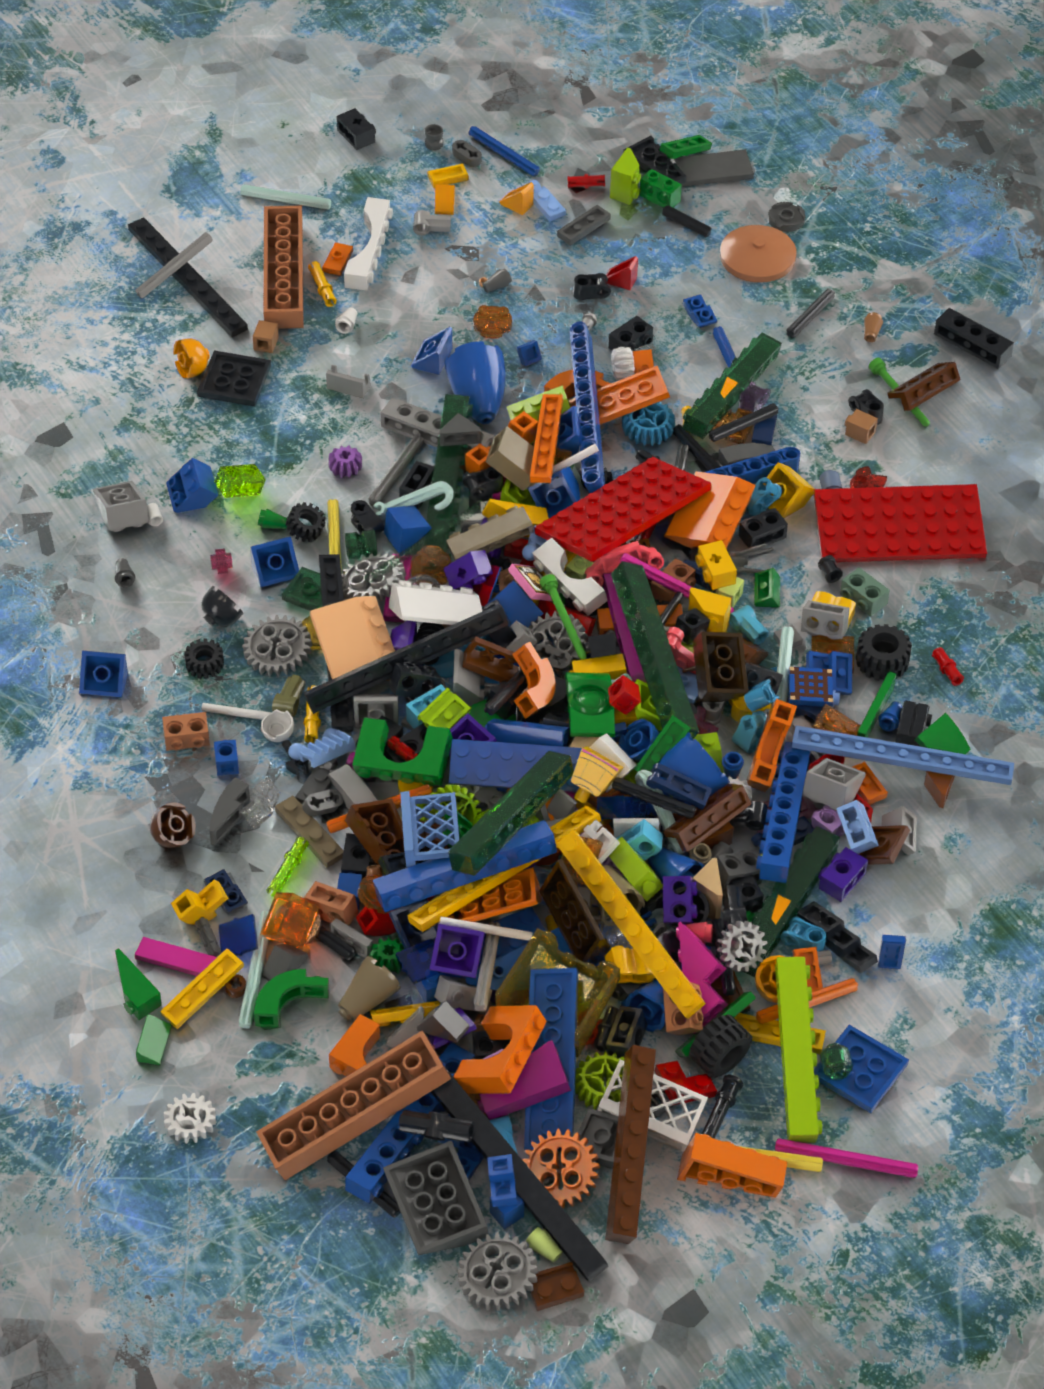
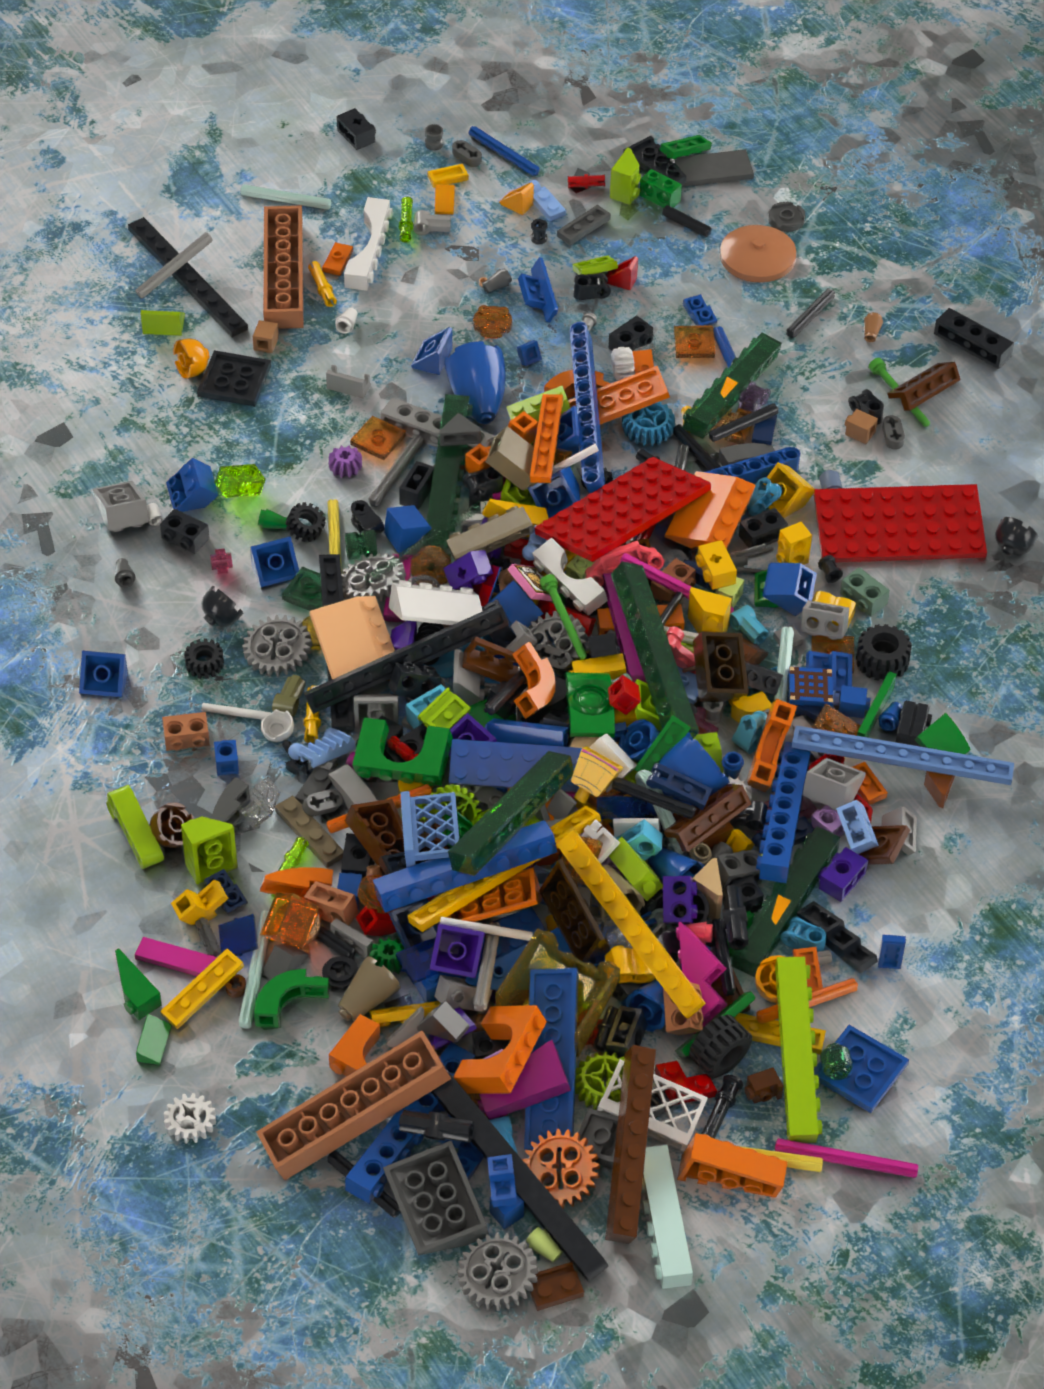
(125, 807): none -> lime beam
(162, 322): none -> lime slope
(184, 531): none -> black brick
(208, 847): none -> lime slope
(295, 880): none -> orange slope
(335, 966): none -> black gear
(378, 438): none -> clear orange plate
(405, 232): none -> clear neon green pin
(417, 497): light aqua piece -> none
(538, 290): none -> blue bracket
(539, 231): none -> black bush
(595, 265): none -> lime plate
(665, 1220): none -> light aqua brick
(692, 624): black brick -> none
(694, 341): none -> clear orange plate
(739, 841): none -> yellow tile
(751, 946): light grey gear -> none
(760, 696): dark azure piece -> none
(763, 1086): none -> reddish brown brick
(789, 586): none -> blue slope
(794, 544): none -> yellow brick
(854, 701): none -> blue brick
(864, 479): clear red plate -> none
(889, 432): none -> dark grey beam
(947, 666): red pin -> none
(1014, 537): none -> black cylinder

